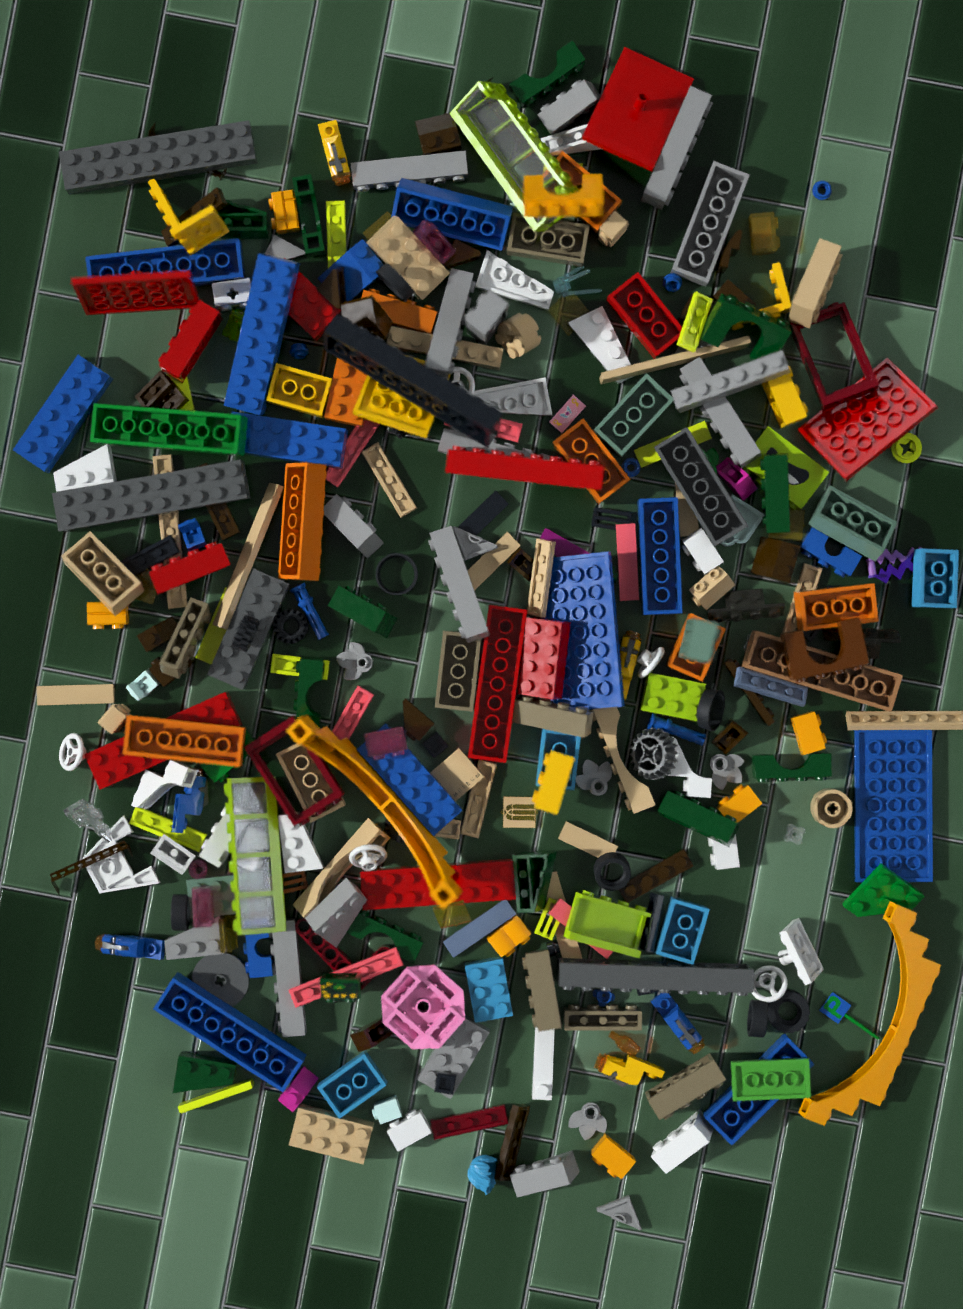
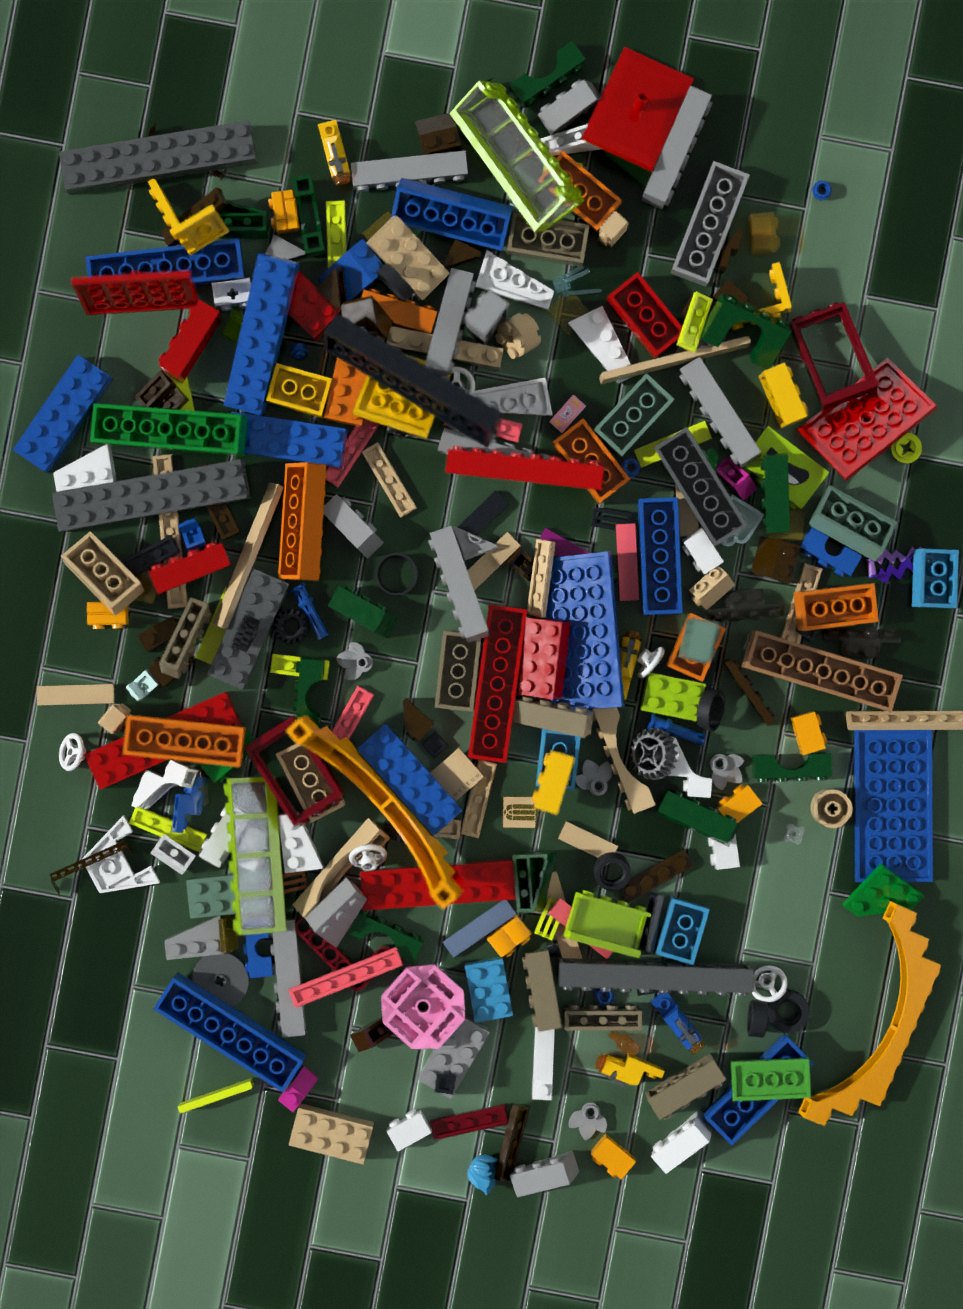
(84, 814): clear bracket -> none
(131, 946): blue plate -> none
(180, 912): black tyre -> none
(193, 869): clear pink cone -> none
(202, 1072): dark green wedge -> none
(203, 906): clear pink brick -> none
(340, 986): slope -> none
(352, 1084): dark azure brick -> none
(386, 742): clear pink brick -> none
(387, 1109): light aqua brick -> none
(434, 241): clear pink brick -> none
(452, 914): clear yellow piece -> none
(585, 202): light orange arch -> none
(622, 1211): light grey tile -> none
(672, 286): blue plate -> none
(729, 736): dark brown slope -> none
(730, 381): light grey brick -> none
(771, 686): sand blue tile -> none
(800, 952): white plate -> none
(815, 283): tan brick -> none
(836, 1009): piece -> none
(851, 655): reddish brown arch -> none

